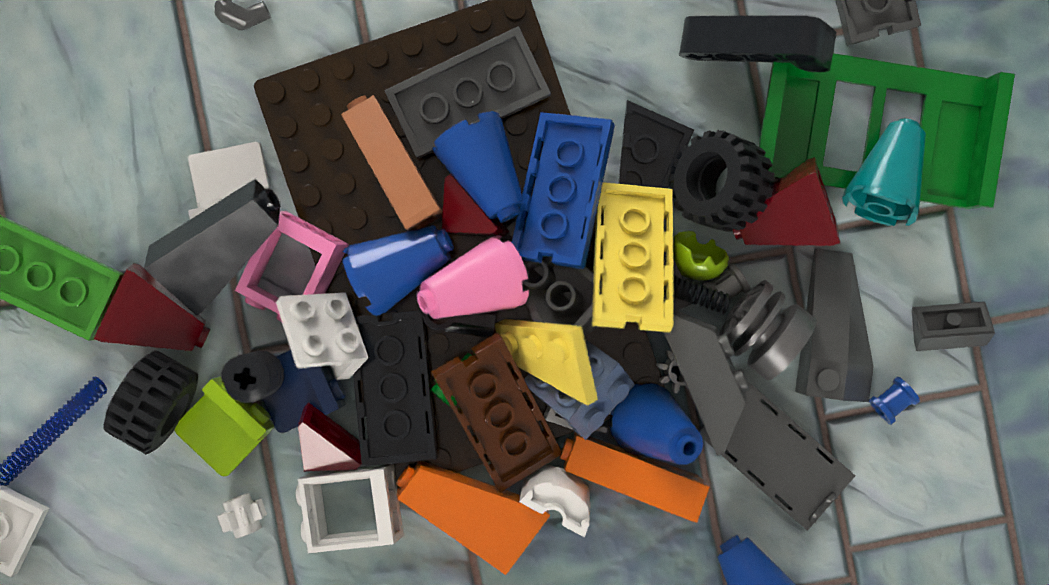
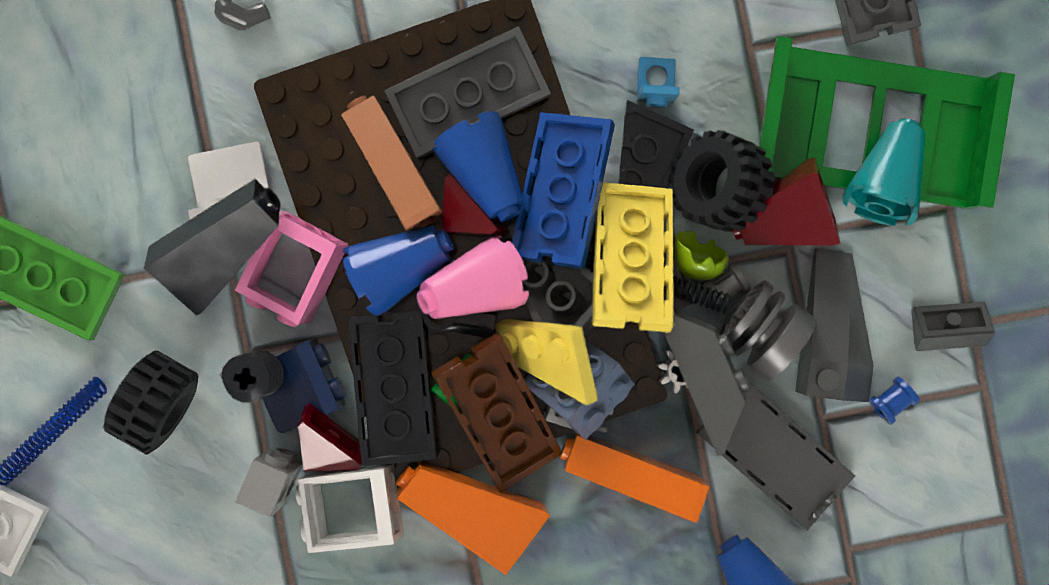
(150, 316): dark red slope -> none
(223, 428): lime bracket -> none
(242, 515): white gear -> none
(269, 481): none -> light grey brick
(323, 332): white bracket -> none
(560, 491): white cylinder -> none
(655, 426): blue cone -> none
(657, 95): none -> dark azure bracket
(791, 39): black beam -> none

